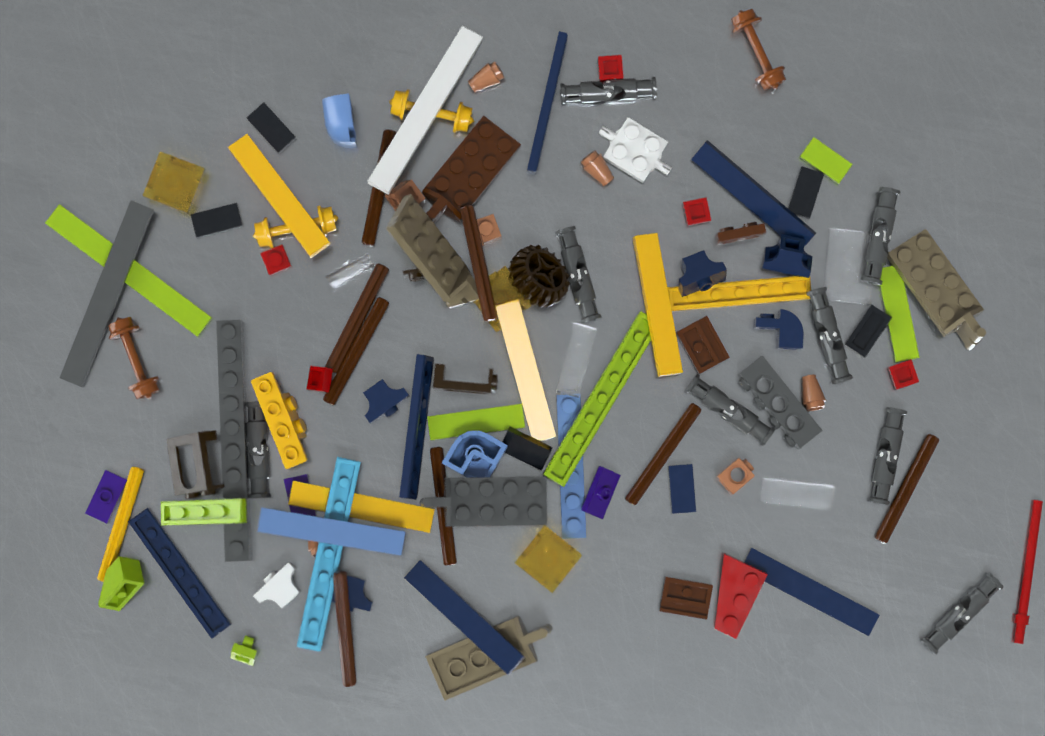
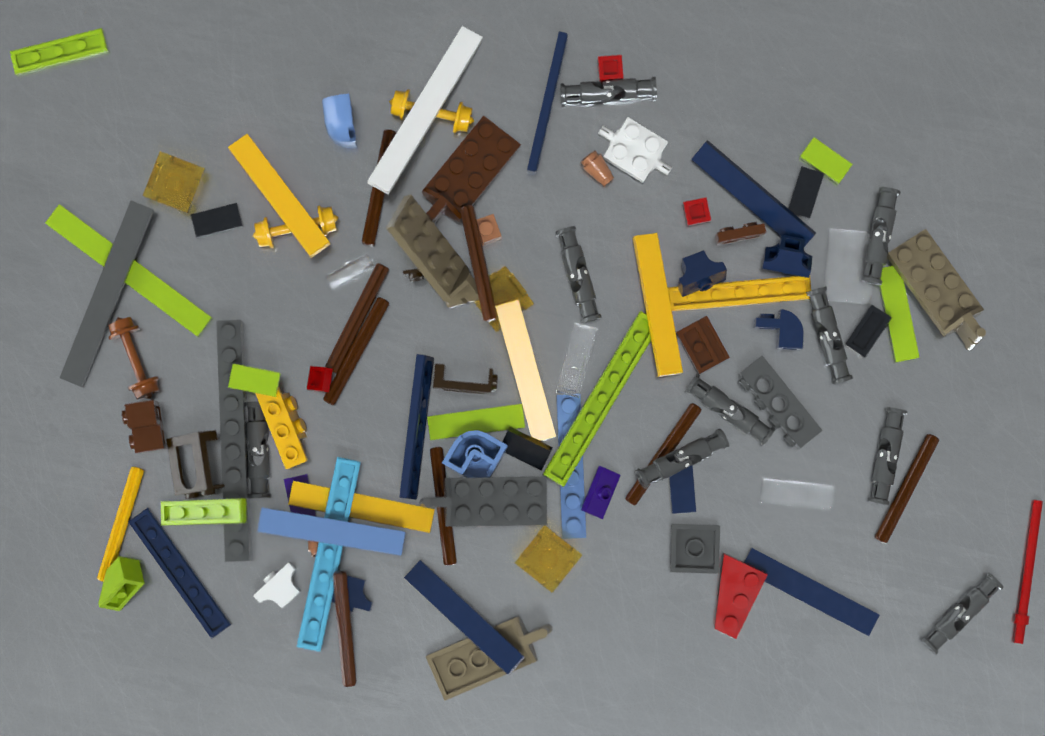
(59, 51): none -> lime tile
(106, 496): dark purple plate -> none
(146, 426): none -> reddish brown brick
(244, 652): lime tile -> none
(254, 380): none -> lime tile
(271, 128): black tile -> none
(276, 260): red plate -> none
(383, 400): dark blue brick -> none
(403, 189): nougat brick -> none
(486, 77): nougat cone -> none
(539, 276): dark brown gear -> none
(685, 457): none -> dark grey piece
(686, 598): reddish brown plate -> none
(695, 548): none -> dark grey plate
(725, 476): nougat brick -> none
(744, 22): dark orange piece -> none
(812, 394): nougat cone -> none
(903, 374): red plate -> none

